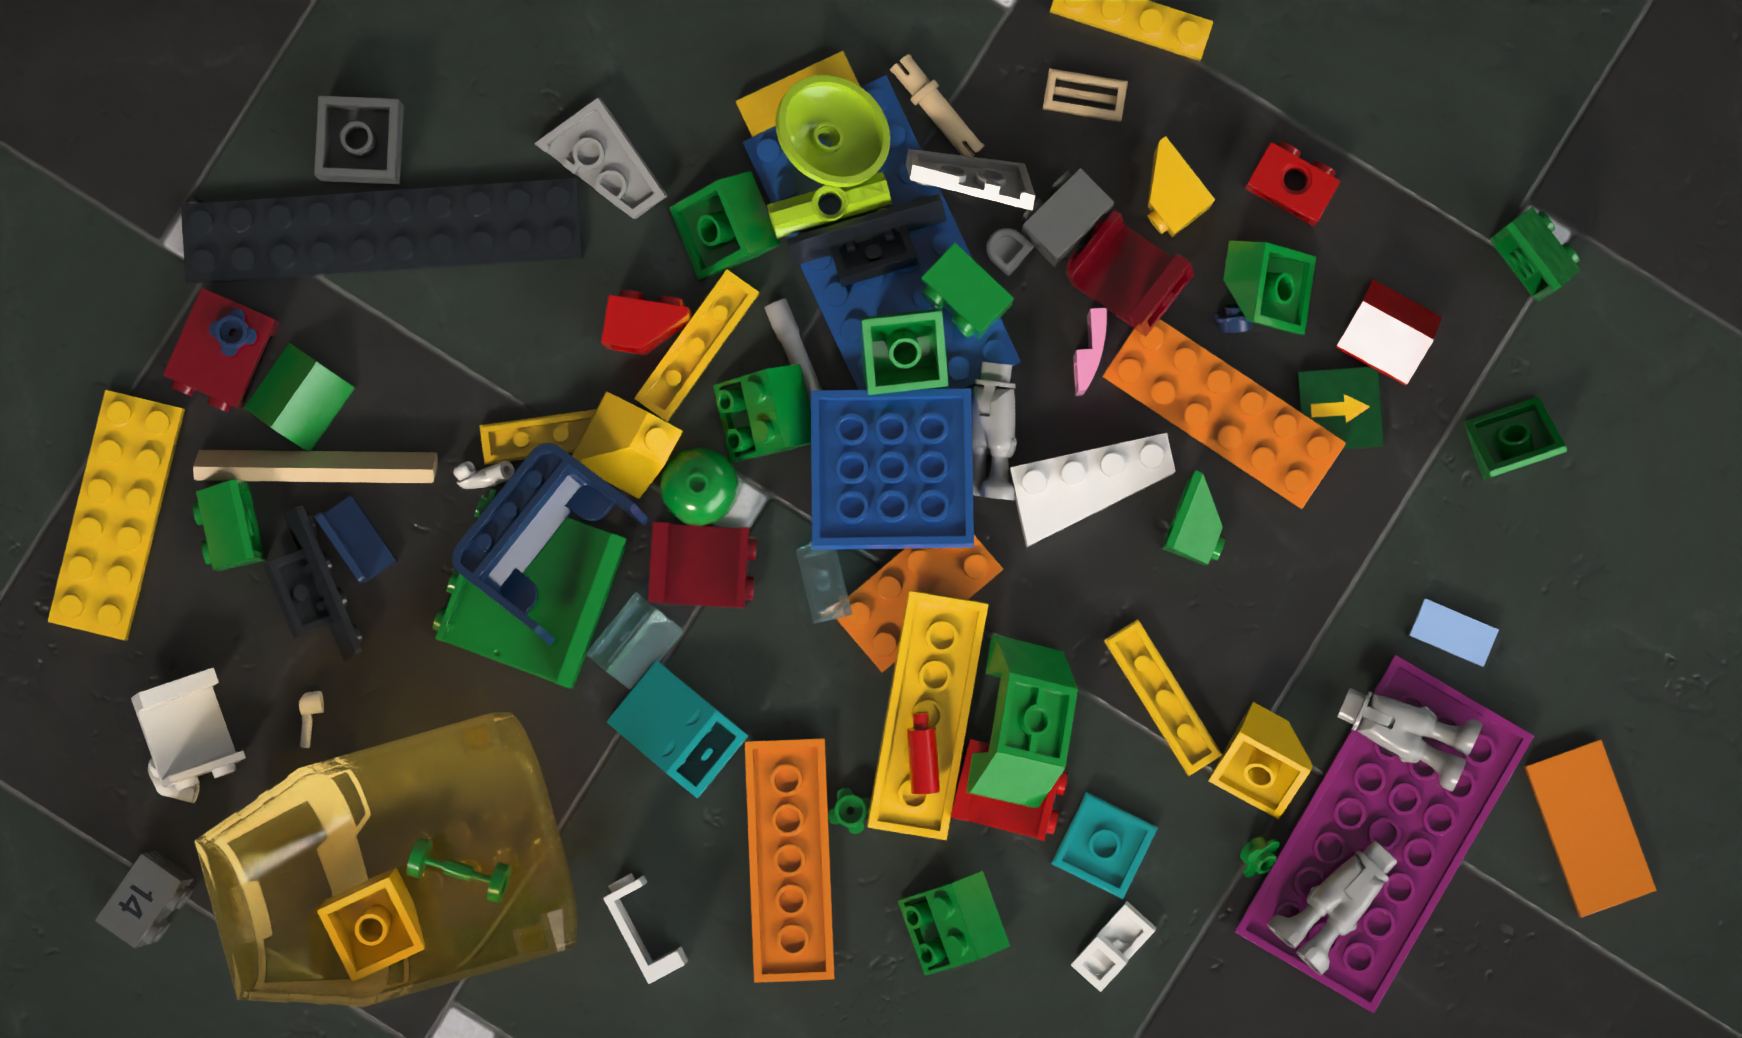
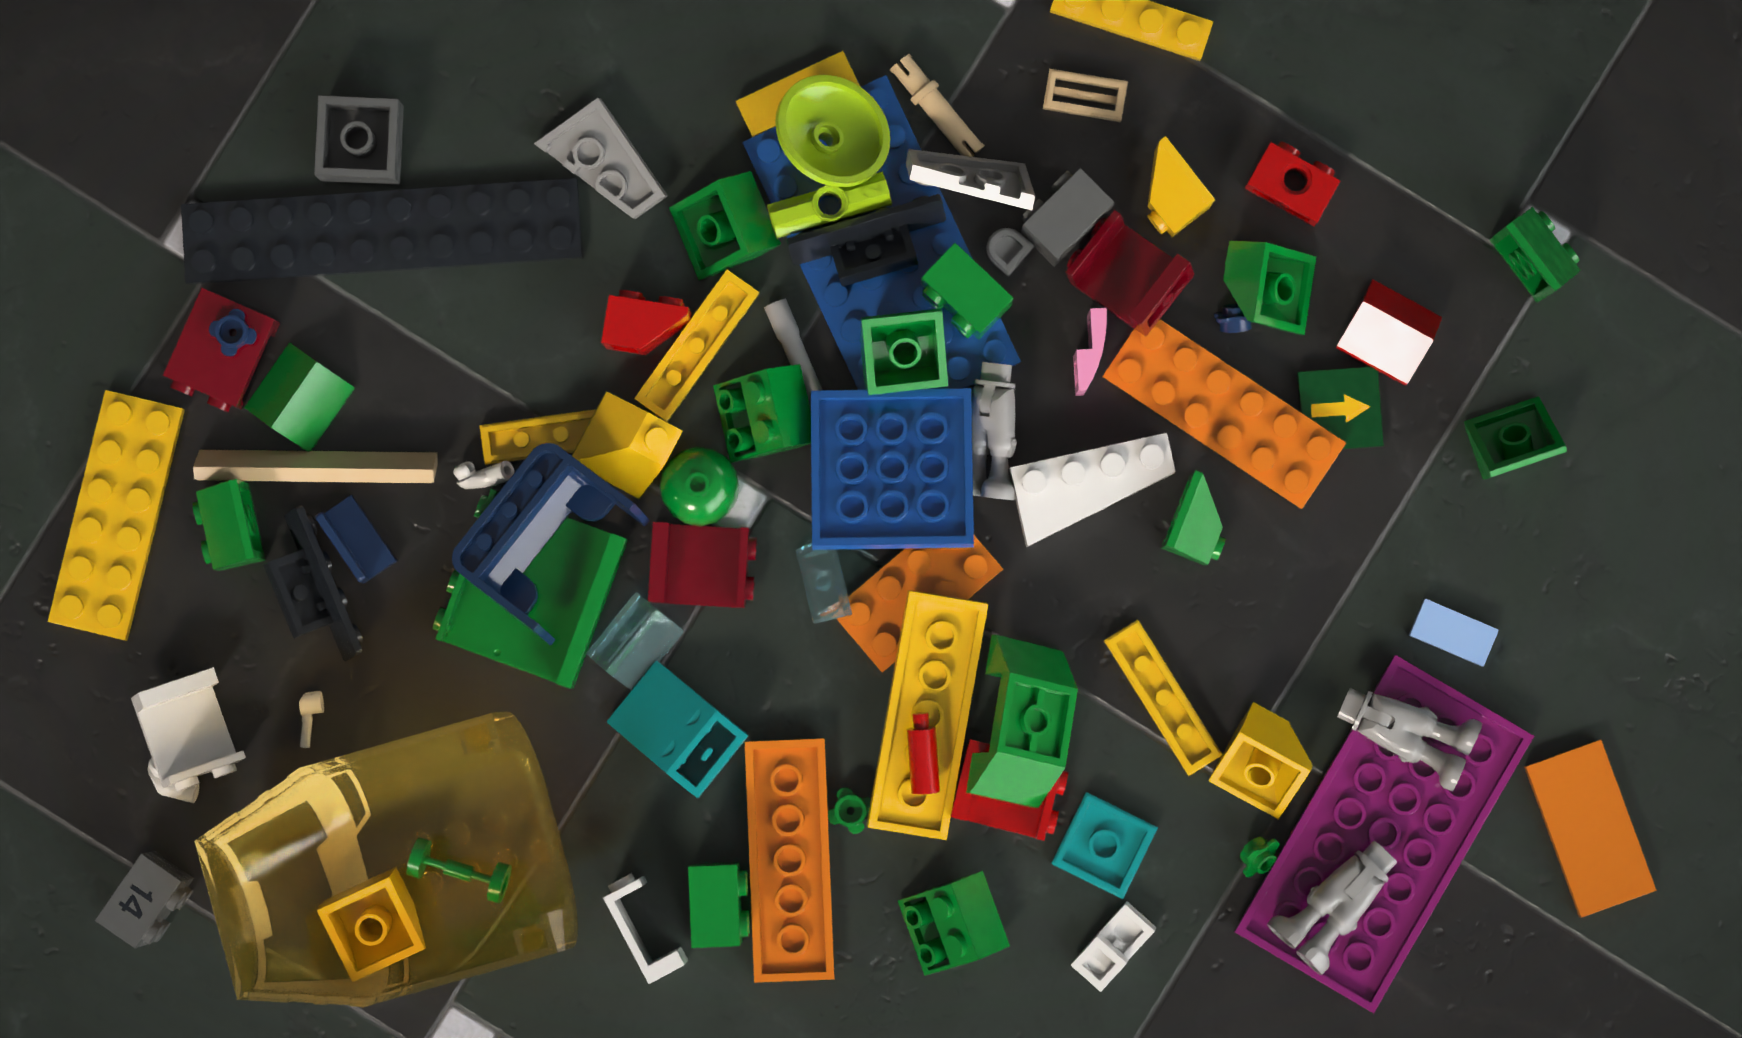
(716, 904): none -> green brick

